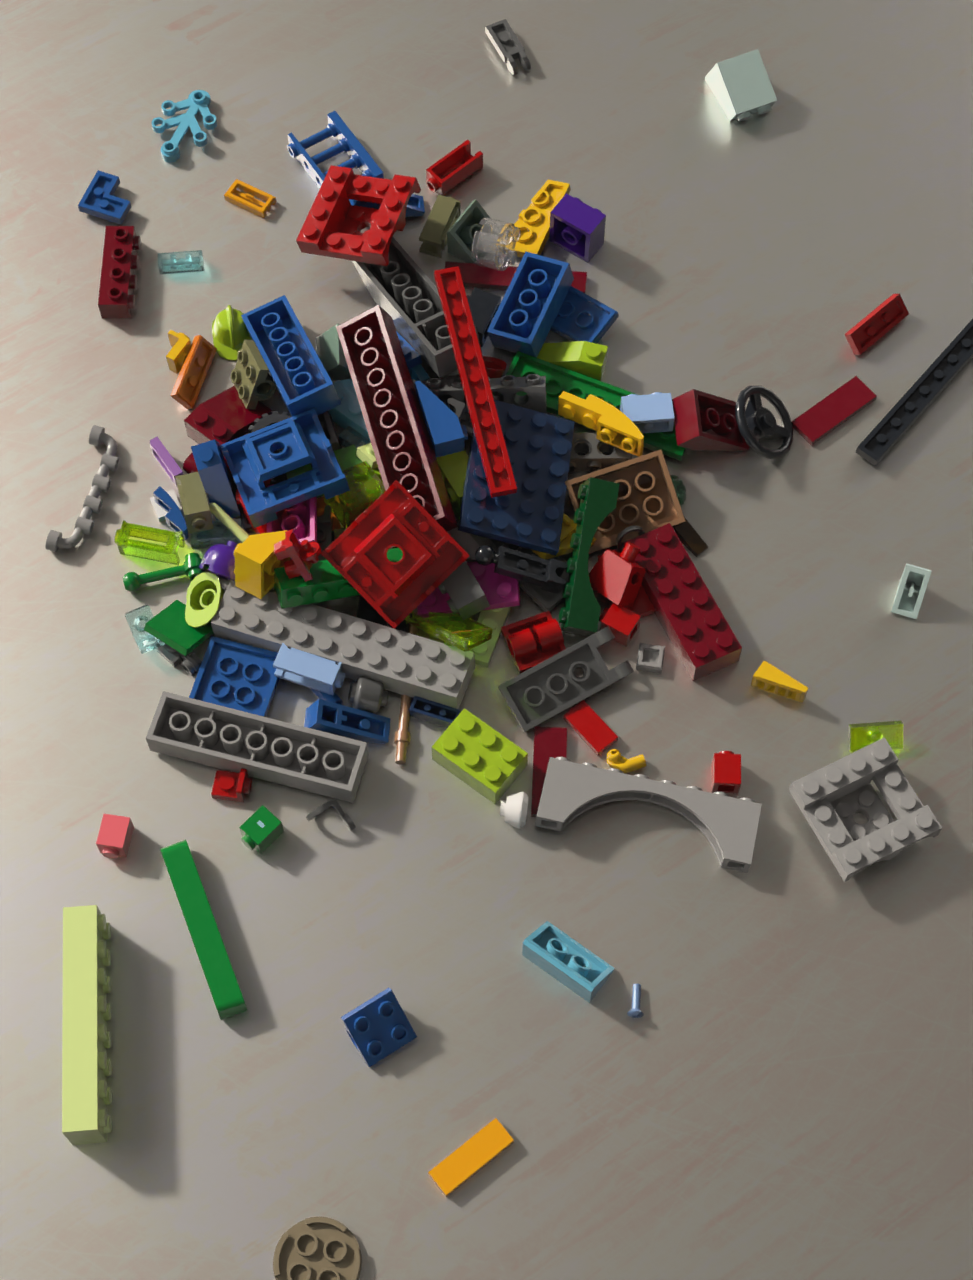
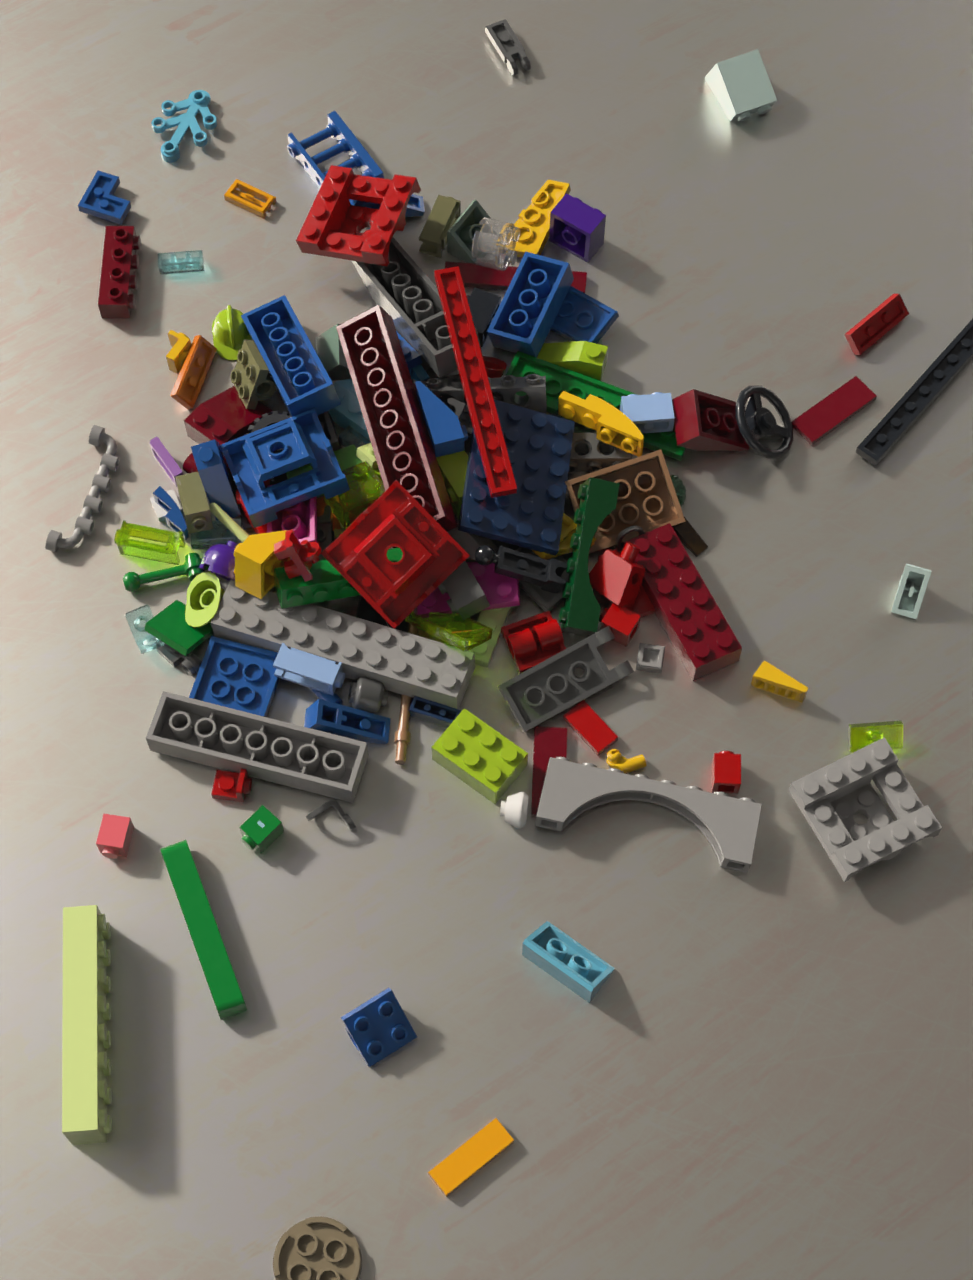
(453, 168): red window -> none
(636, 996): medium blue piece -> none

